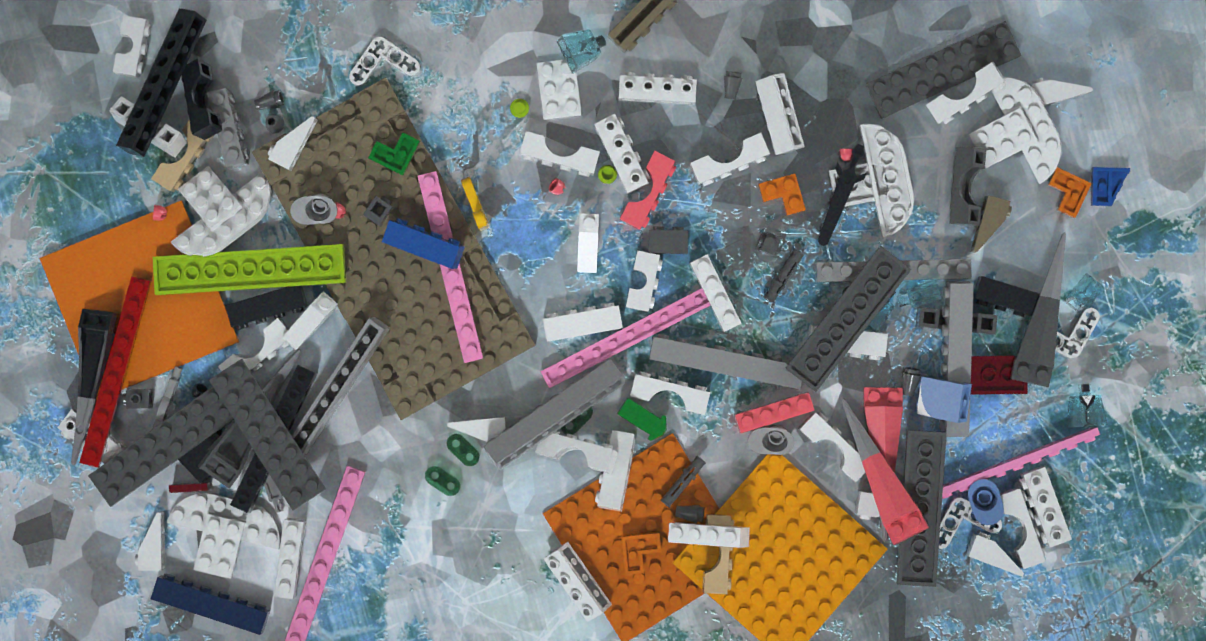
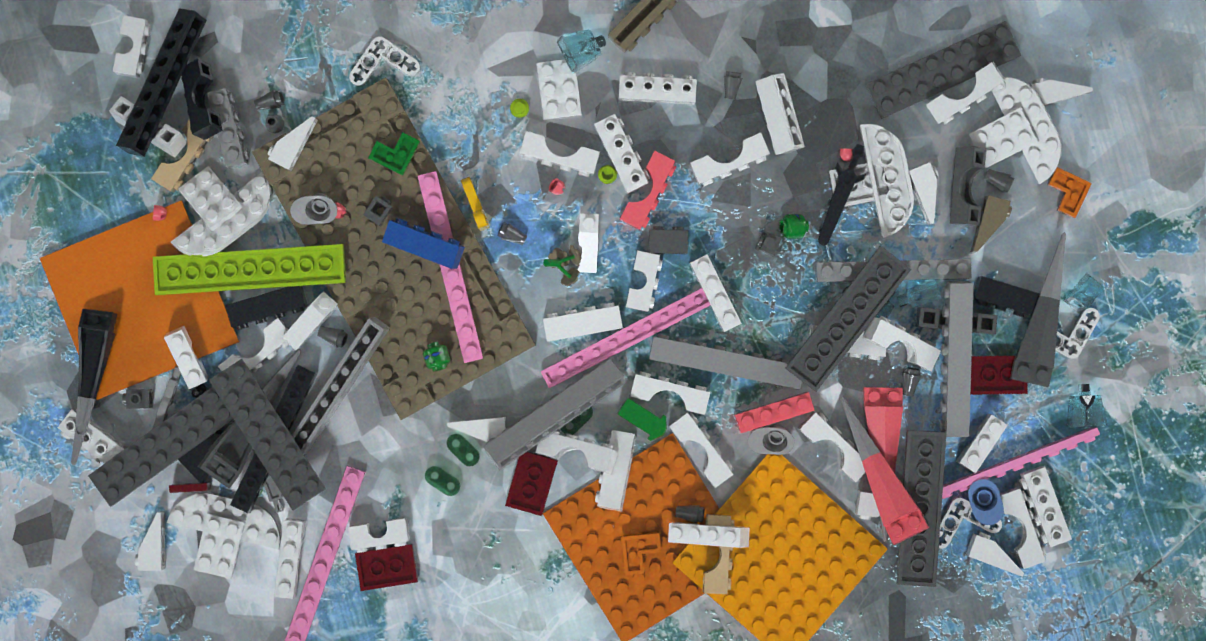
(115, 372): red plate -> none
(185, 358): none -> white arch
(210, 604): dark blue brick -> none
(334, 336): none -> dark grey cone
(362, 538): none -> white arch
(386, 567): none -> dark red plate
(436, 356): none -> green head
(512, 234): none -> dark grey cone
(531, 483): none -> dark red plate
(560, 259): none -> dark tan plant
(577, 581): white brick -> none
(698, 463): dark grey pin -> none
(716, 469): none -> white arch
(781, 279): dark grey pin -> none
(784, 187): orange plate -> none
(793, 226): none -> green head
(919, 352): none -> white arch
(925, 187): none -> white slope
(943, 399): medium blue panel -> none
(982, 444): none -> white arch
(1000, 180): none -> dark grey cone
(1106, 184): blue wing -> none

